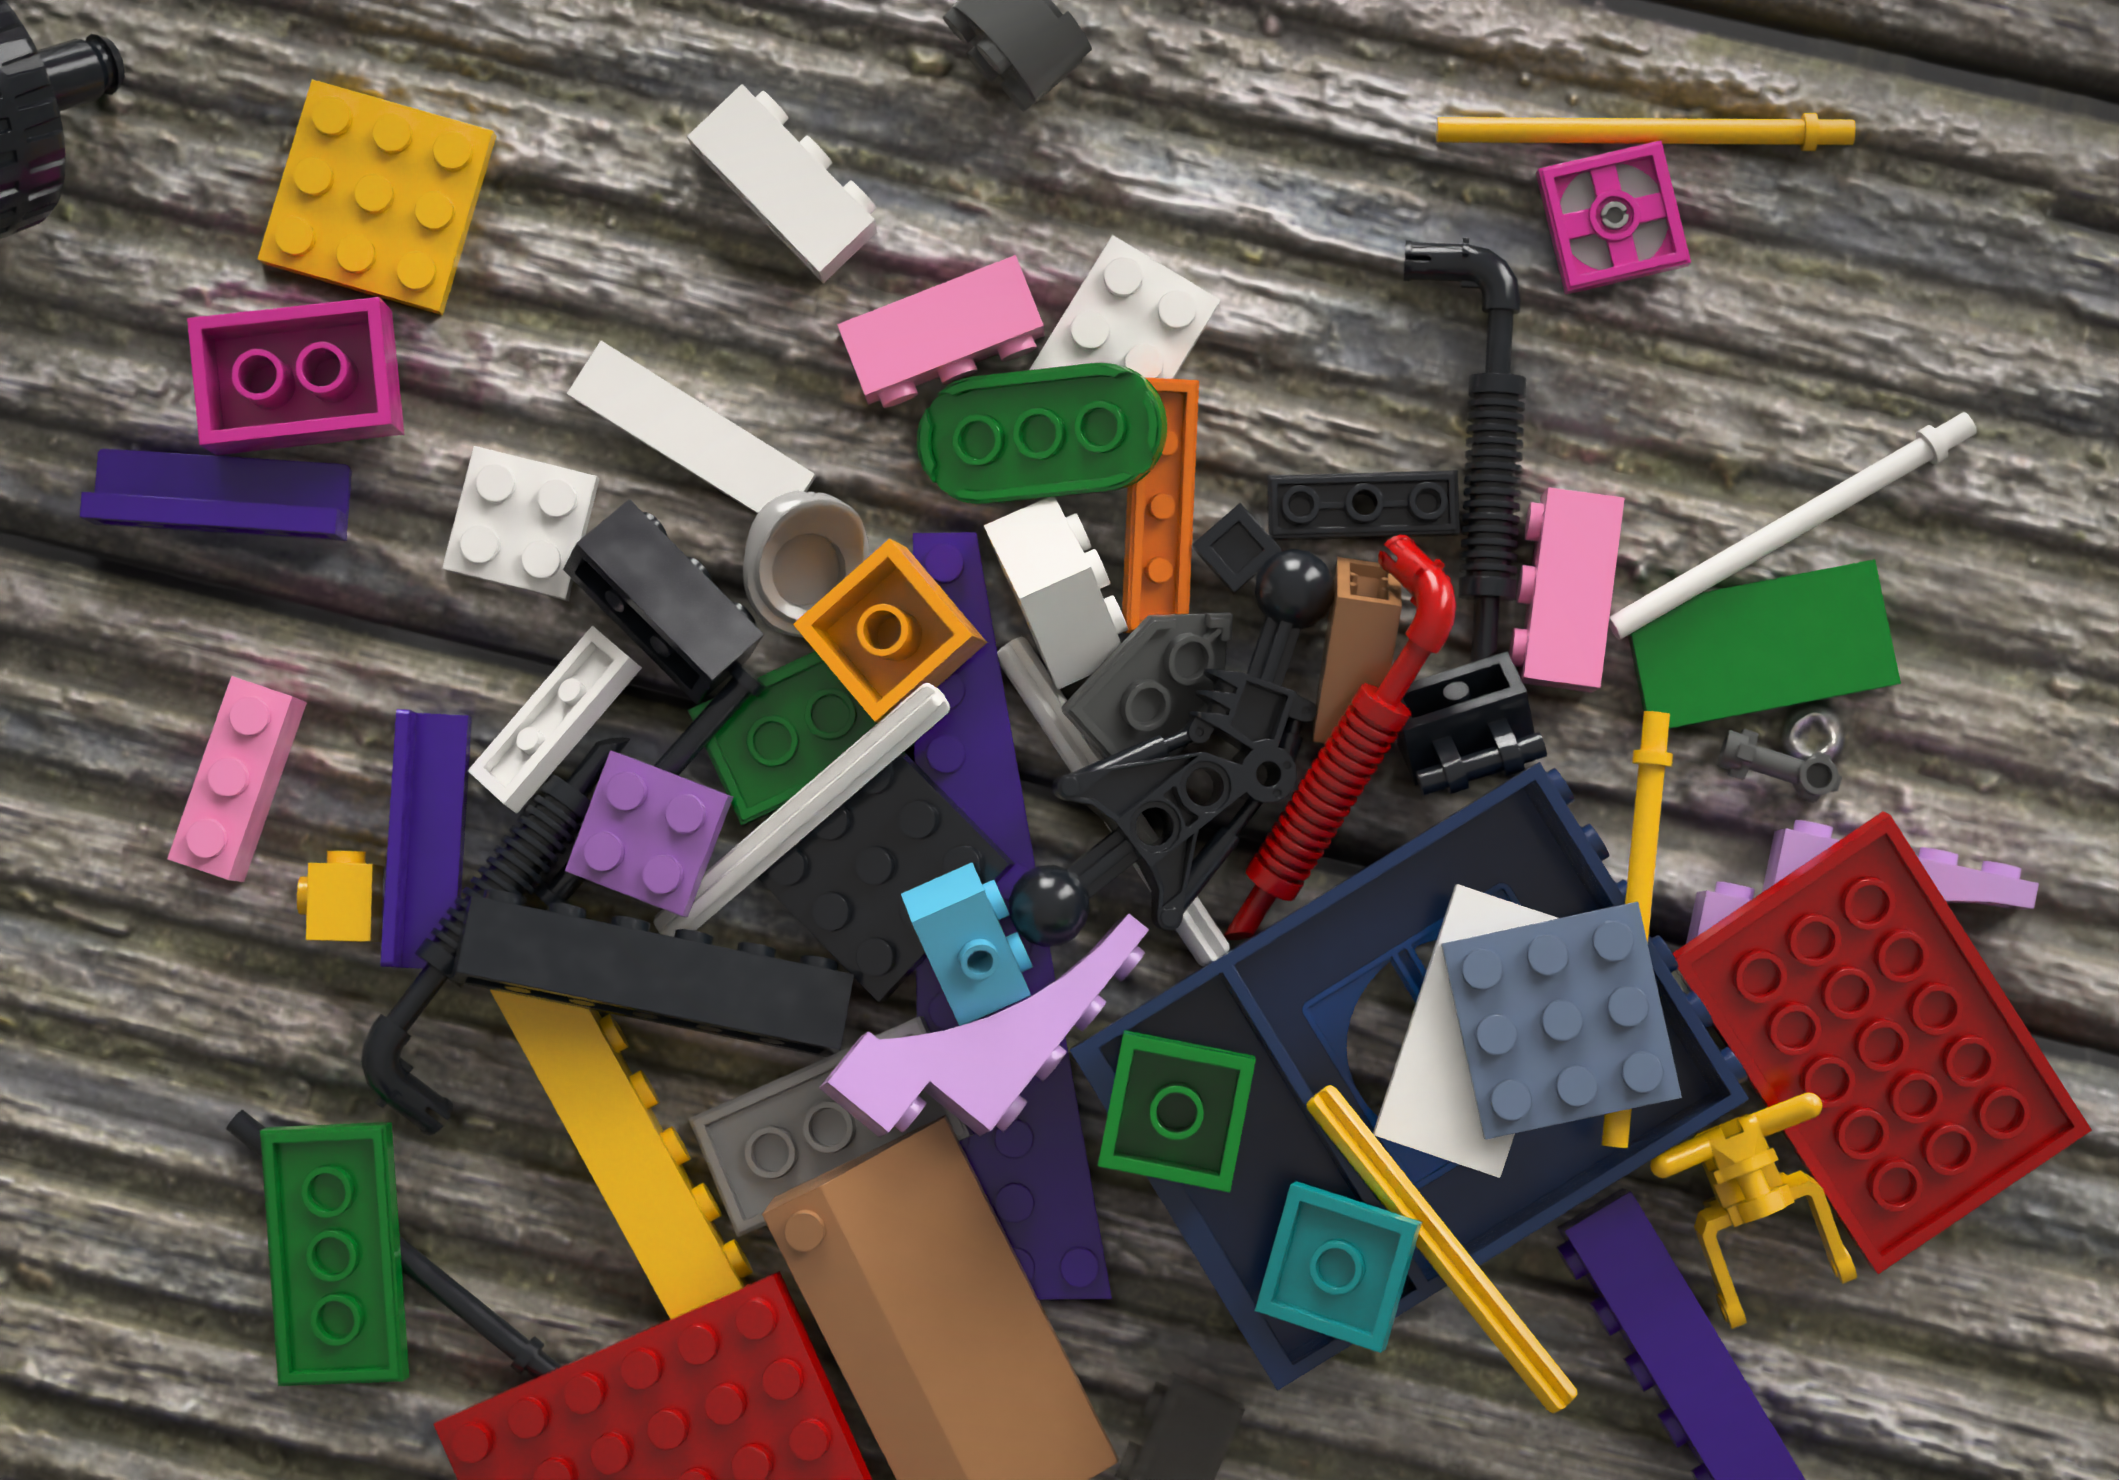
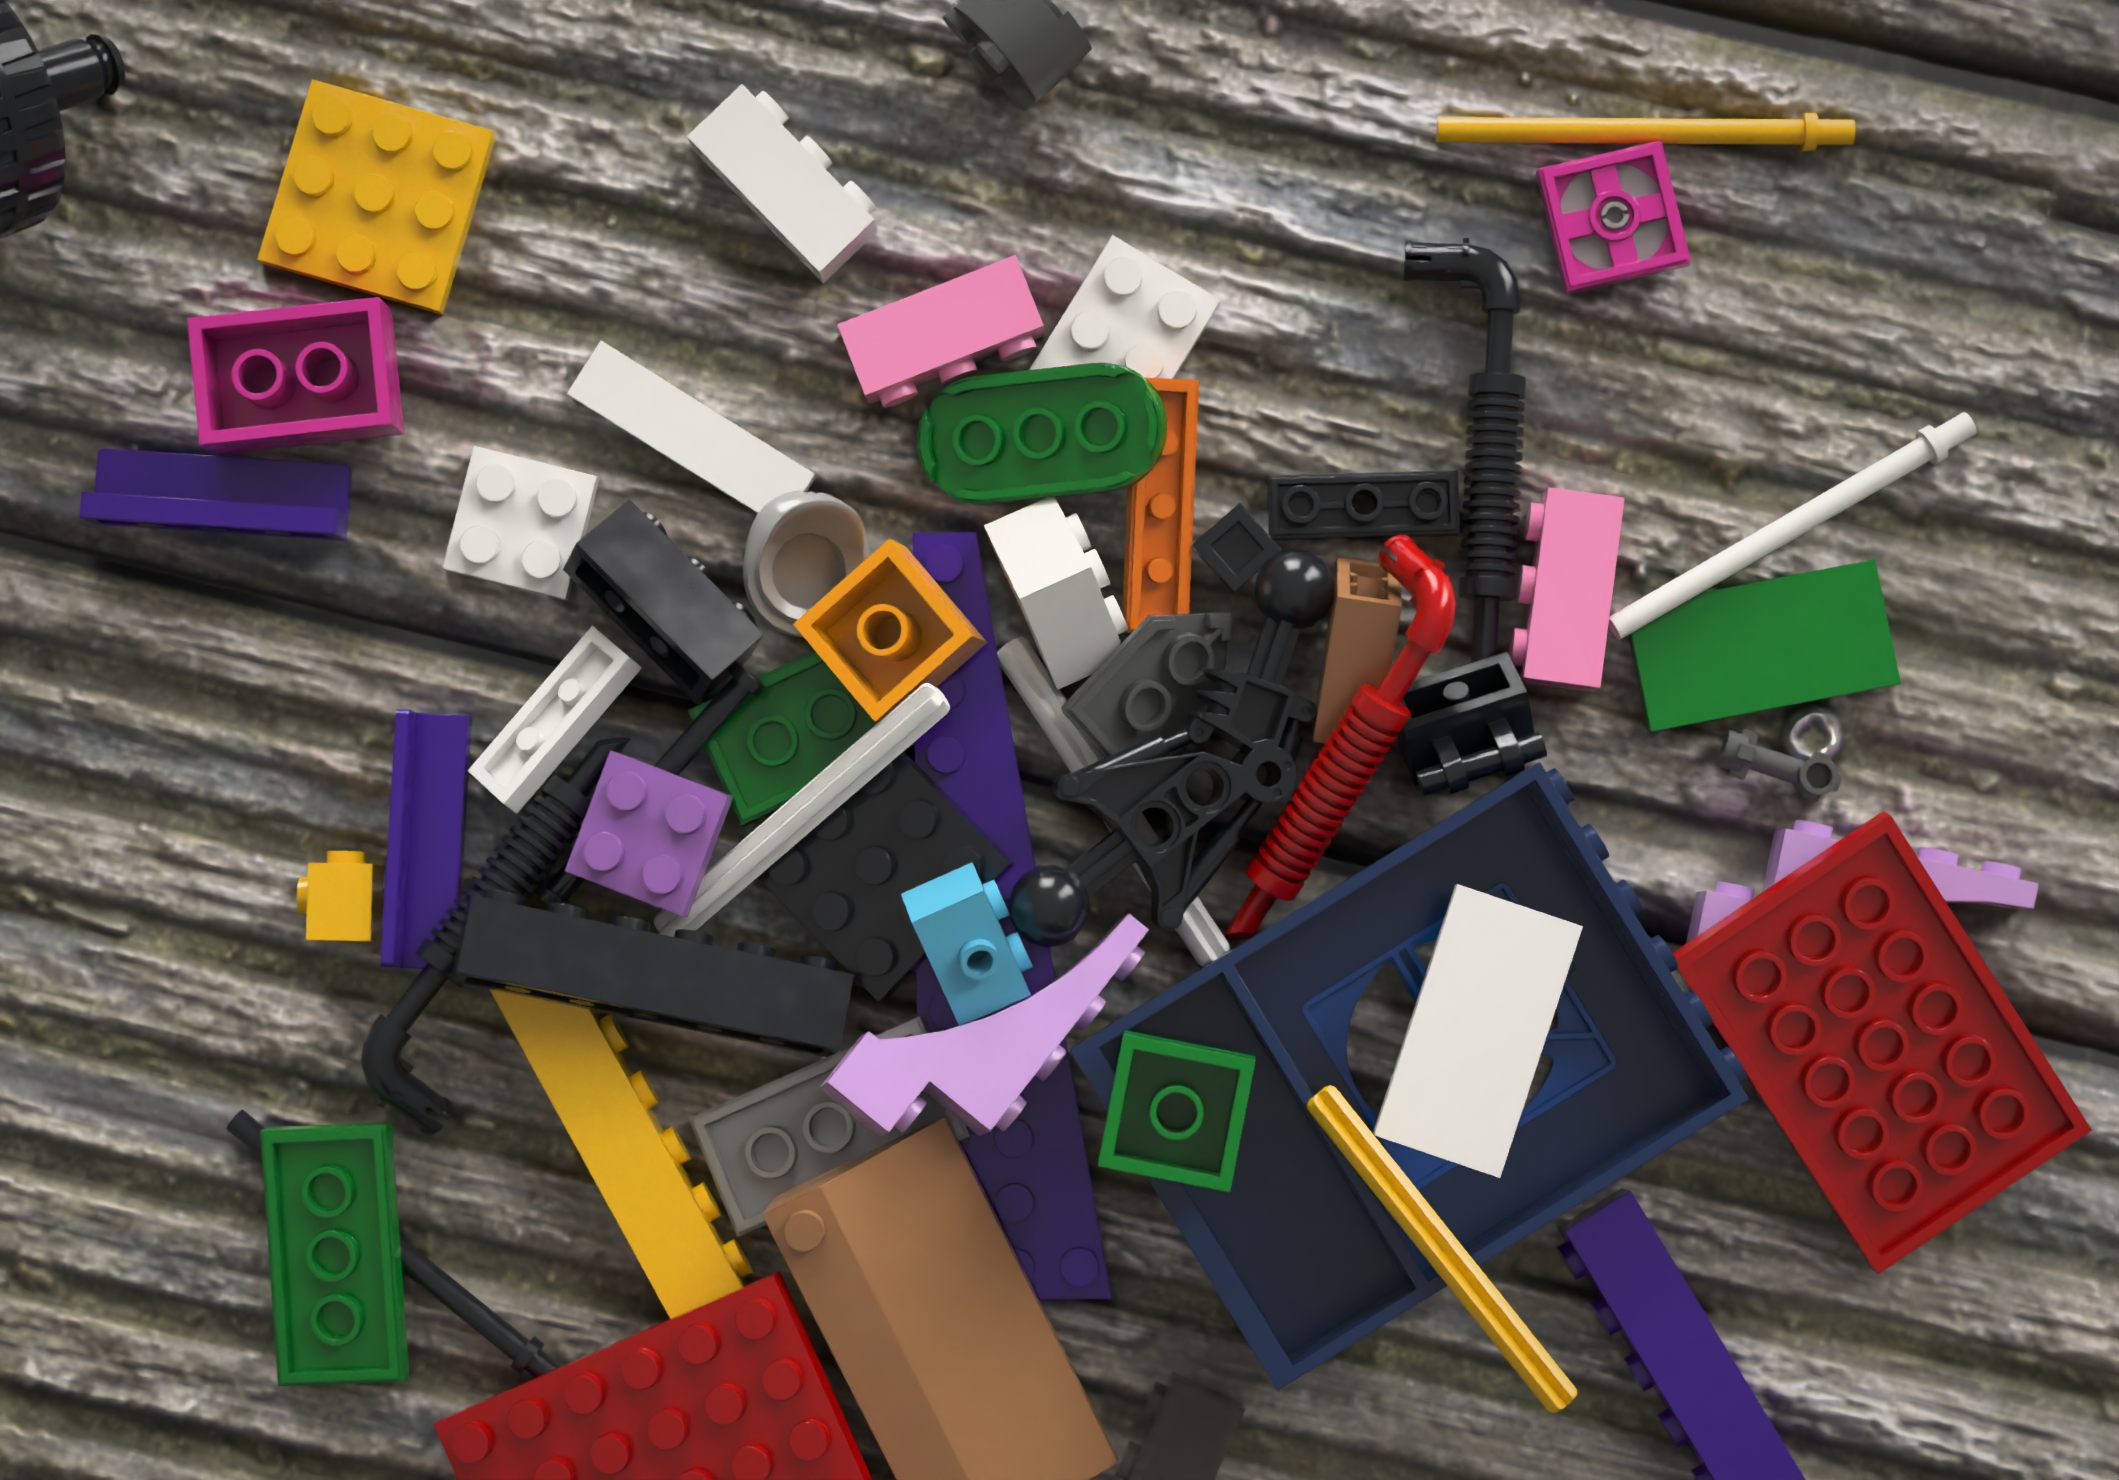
(237, 780): bright pink brick -> none
(1338, 1266): teal plate -> none
(1561, 1020): sand blue plate -> none
(1651, 762): yellow bar -> none
(1751, 1188): yellow piece -> none

